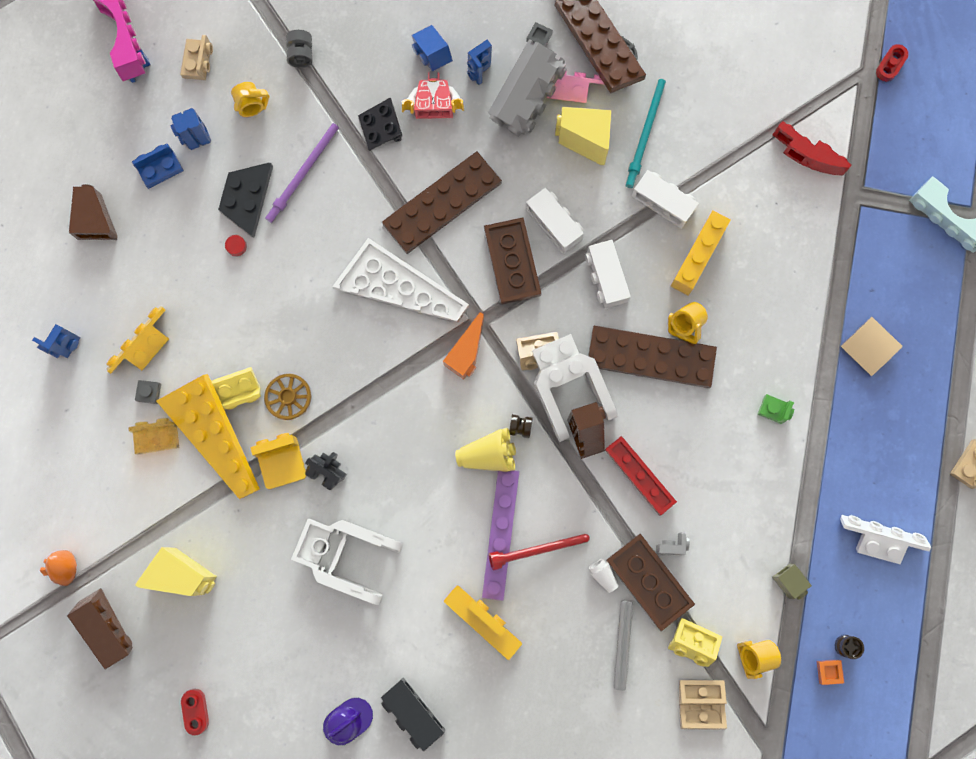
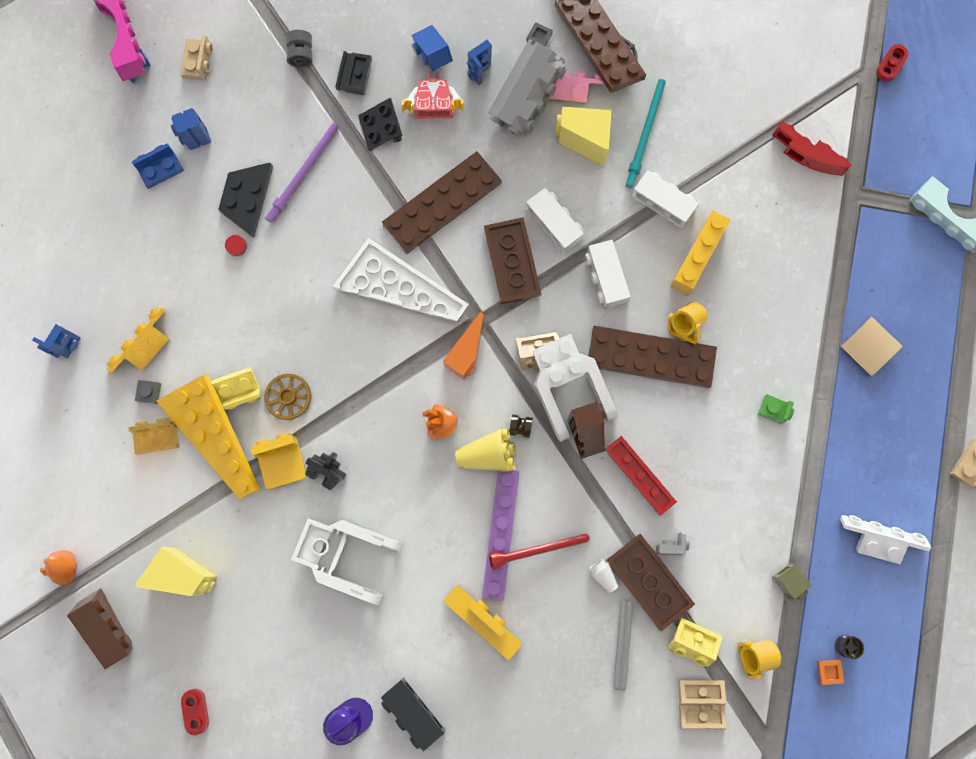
(90, 215): reddish brown slope -> none
(248, 99): yellow piece -> none
(353, 72): none -> black plate
(440, 422): none -> orange piece

